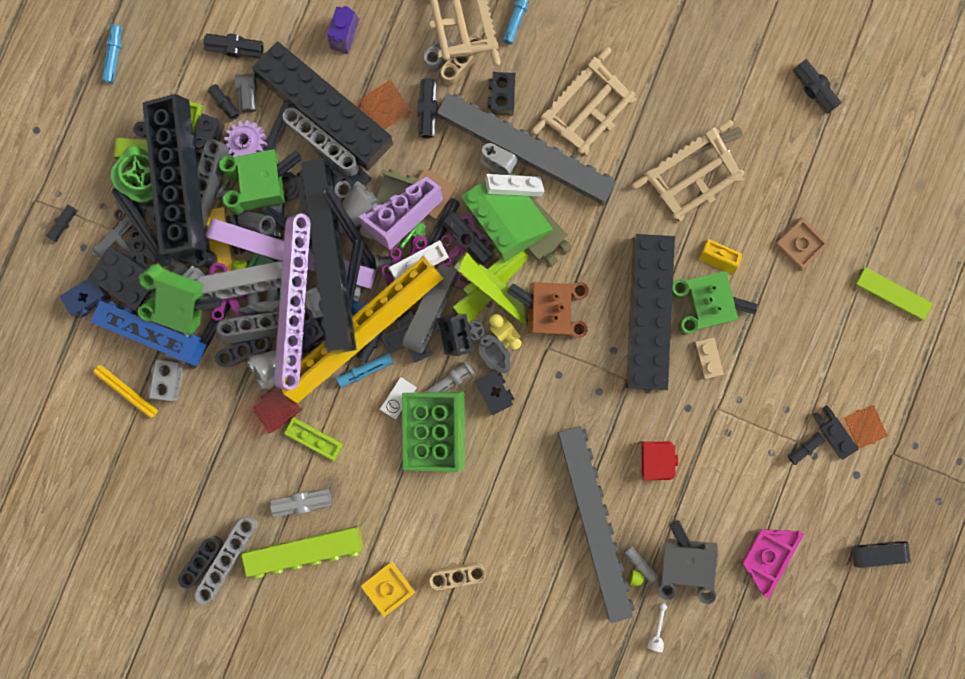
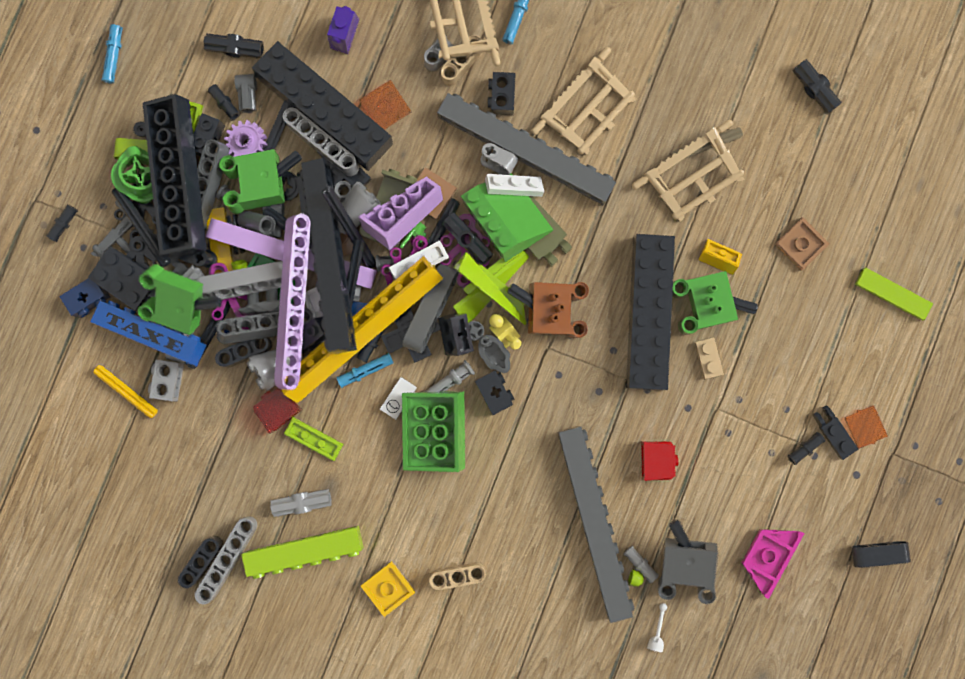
(427, 108): black piece -> none

